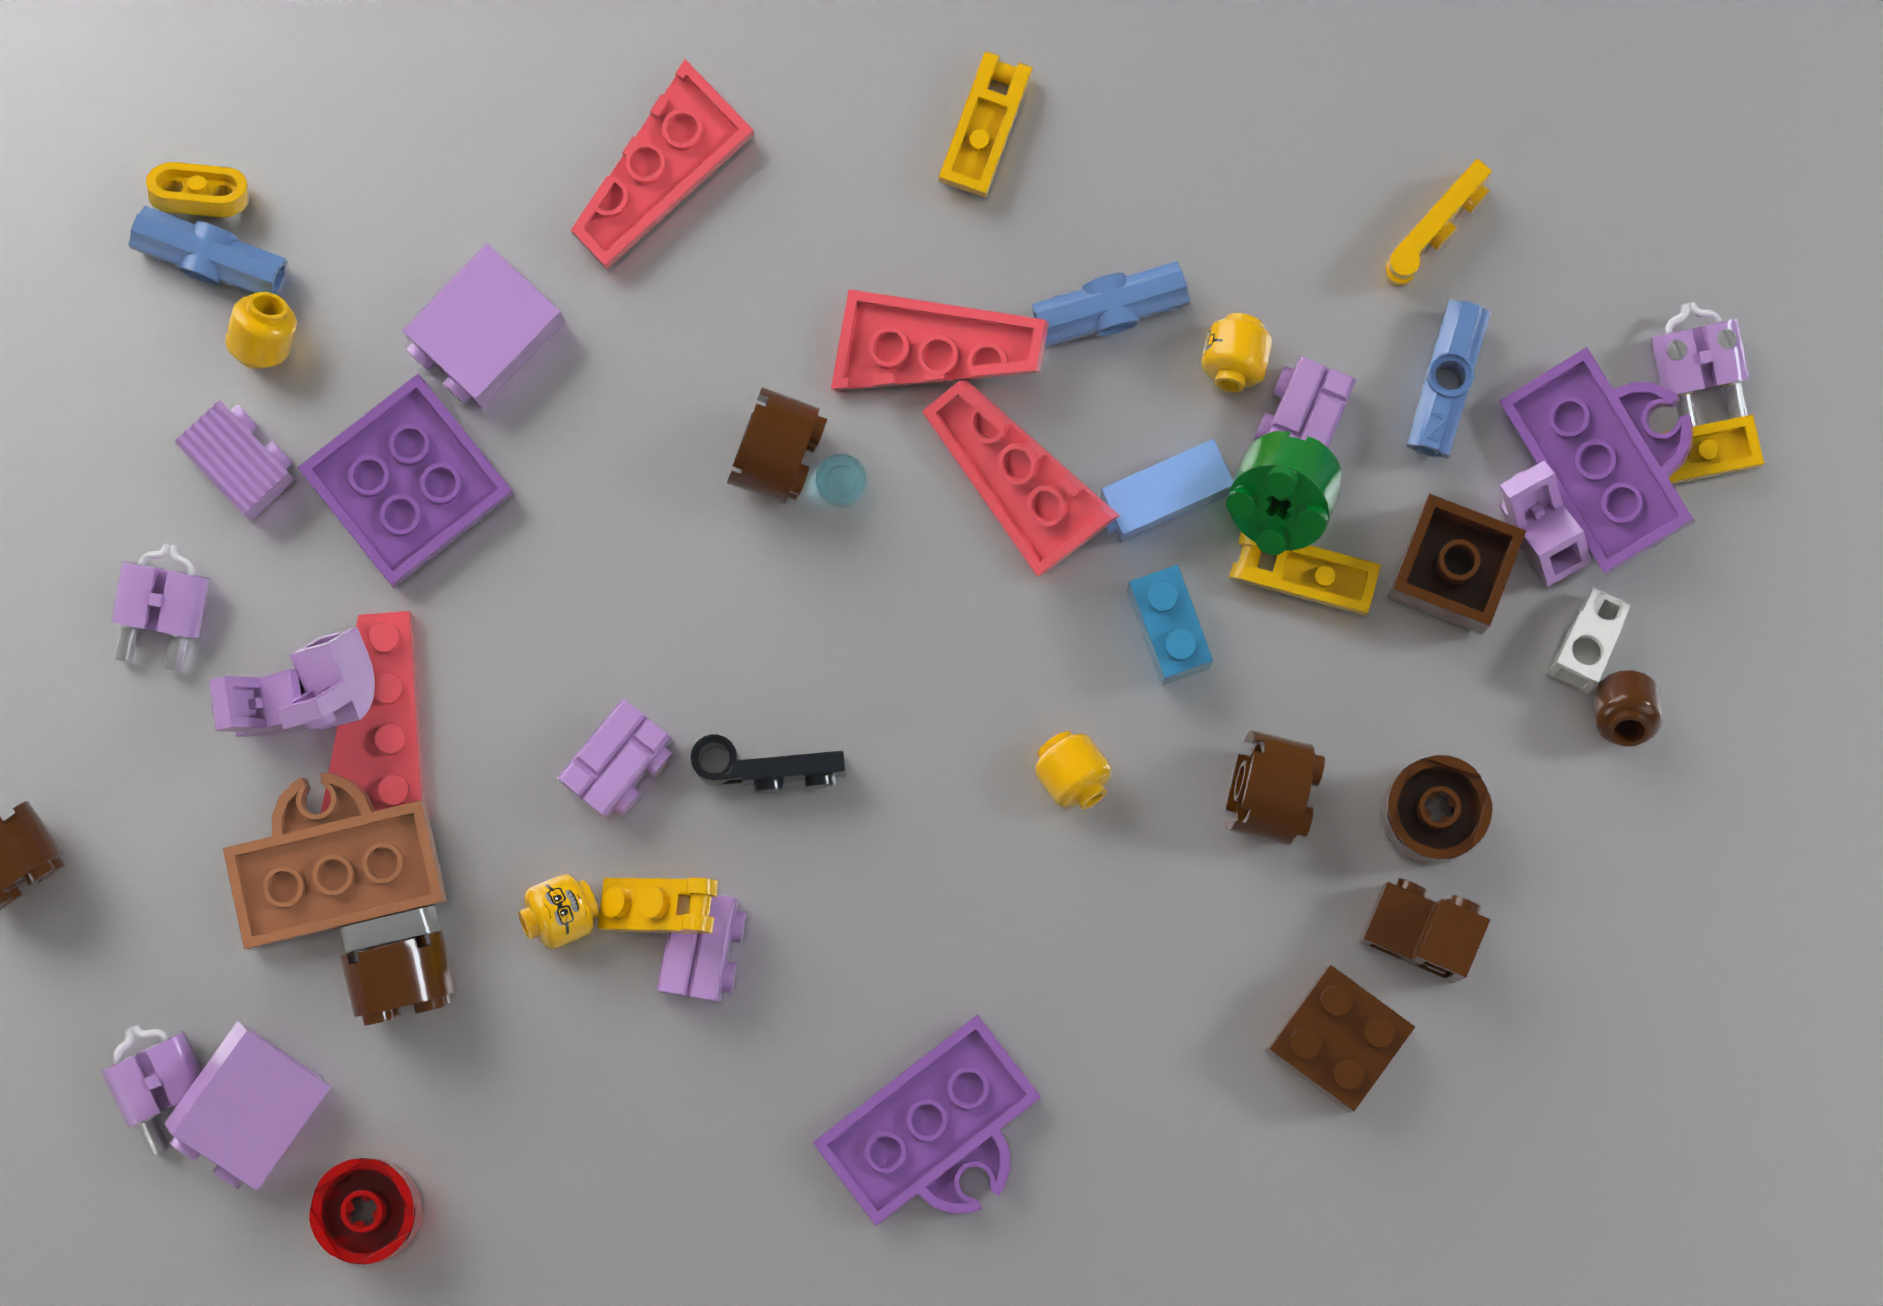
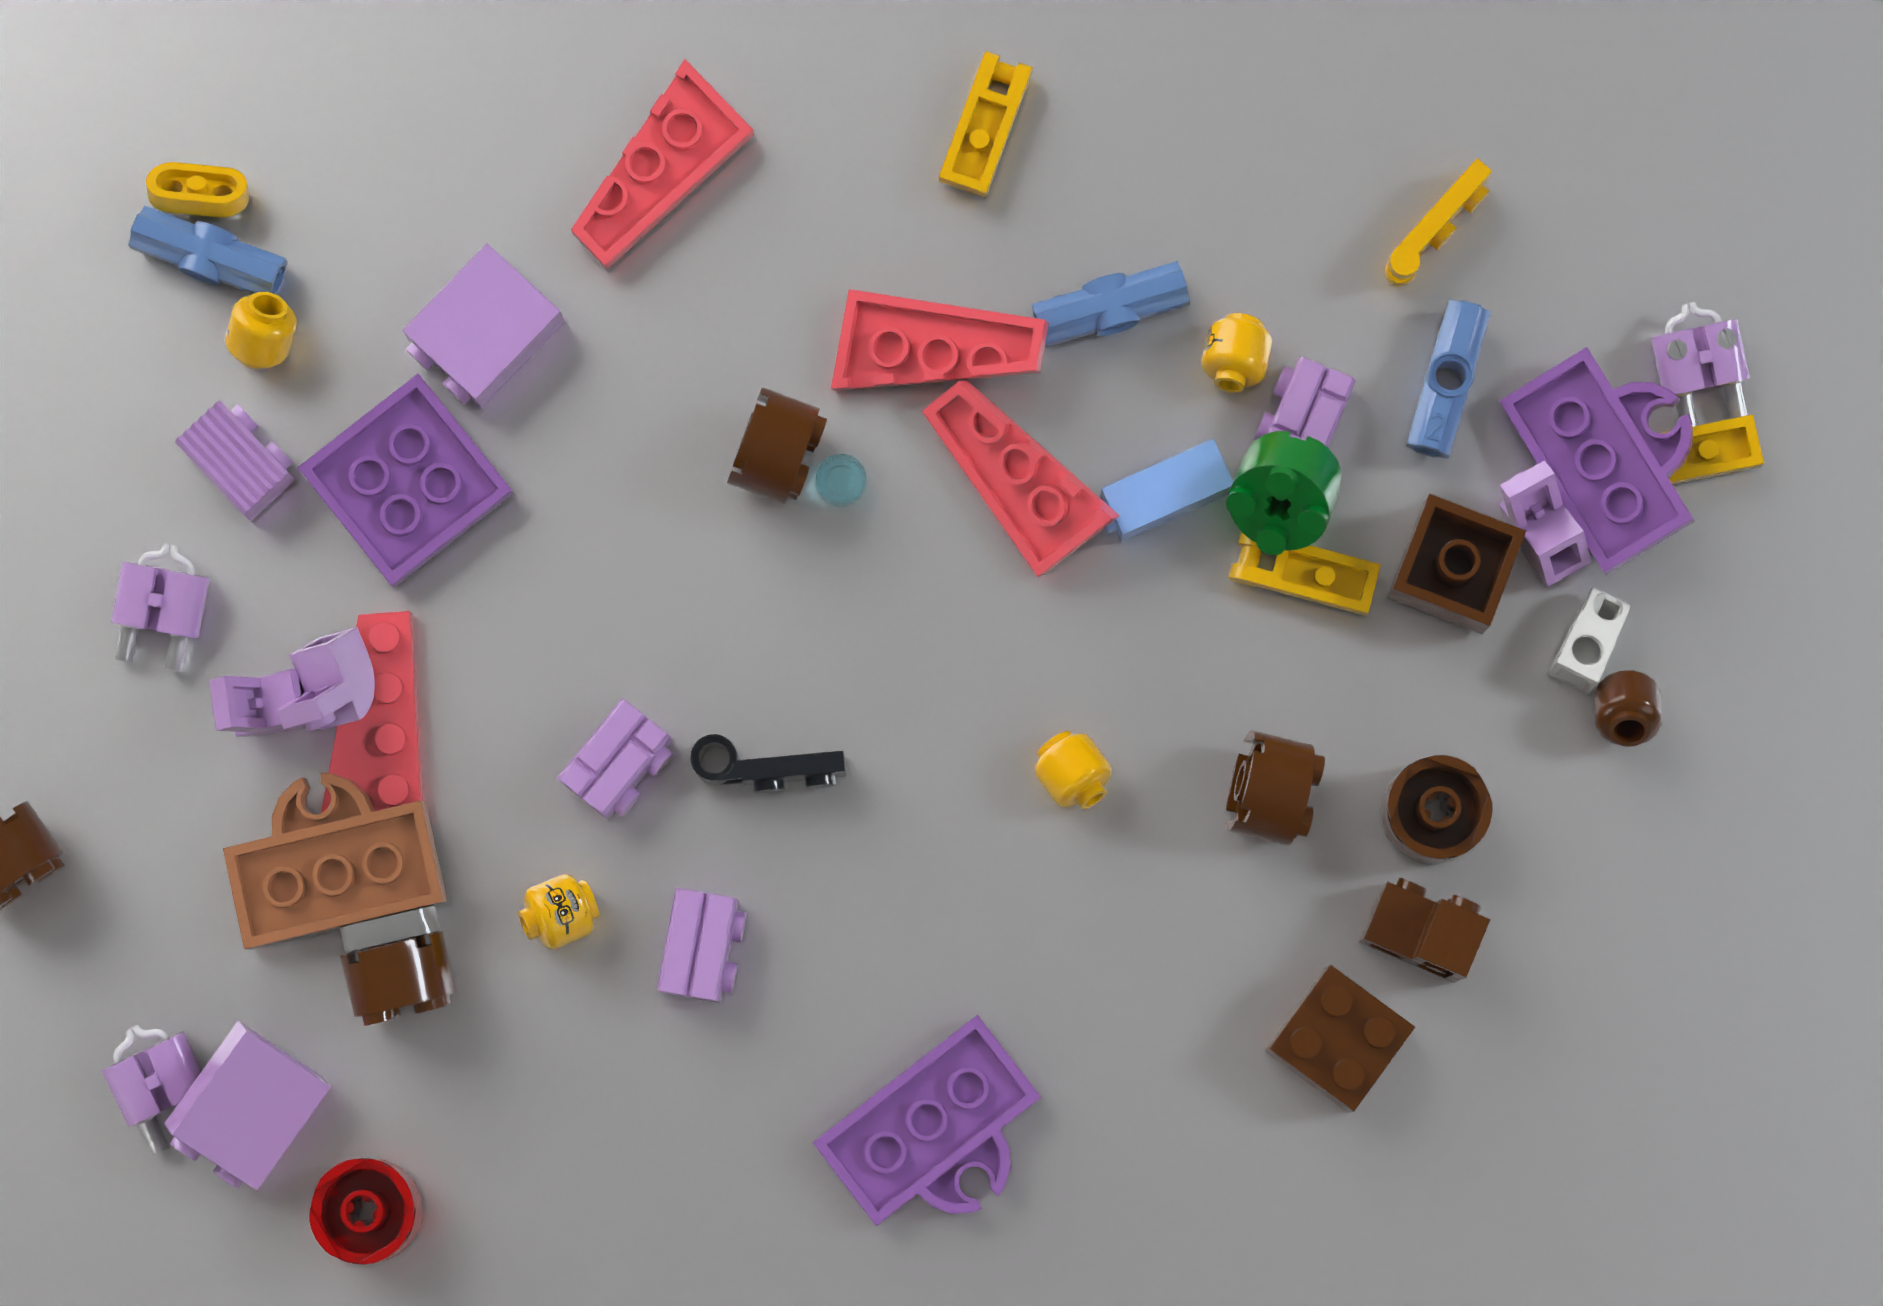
(657, 905): yellow plate -> none
(1169, 624): dark azure brick -> none

